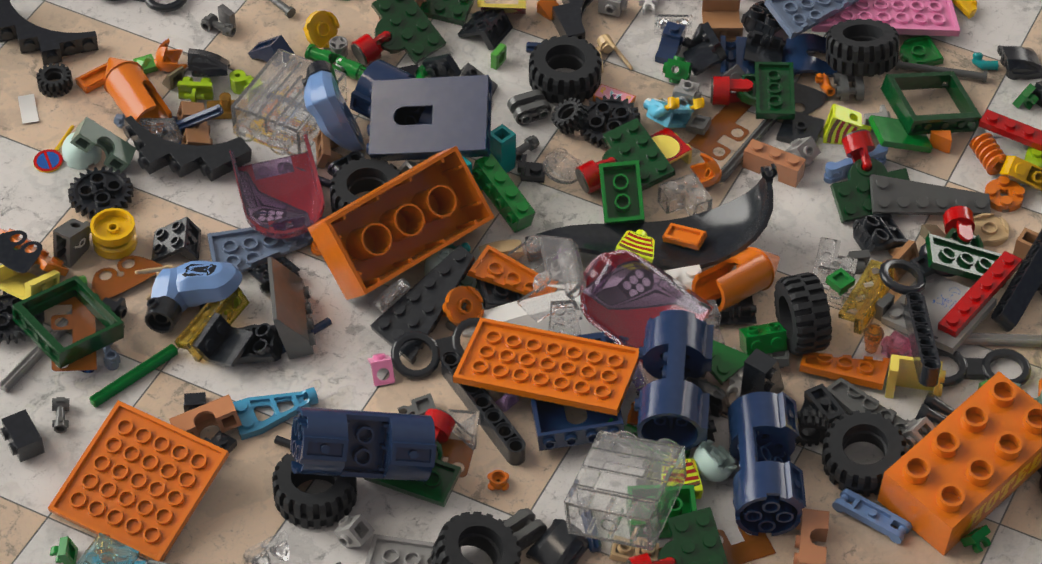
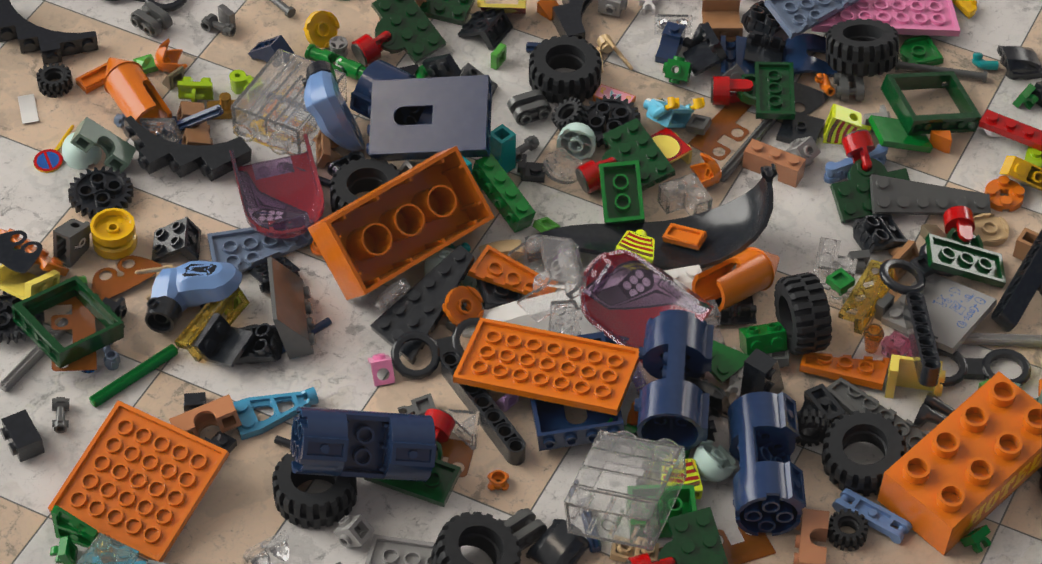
(68, 525): none -> green wing
(151, 19): none -> dark grey brick
(206, 63): black slope -> none
(545, 224): none -> bright green tile
(577, 140): none -> light aqua cylinder
(687, 92): light grey brick -> none
(851, 520): none -> black tyre
(917, 430): light grey brick -> none
(979, 294): red plate -> none
(988, 153): orange piece -> none

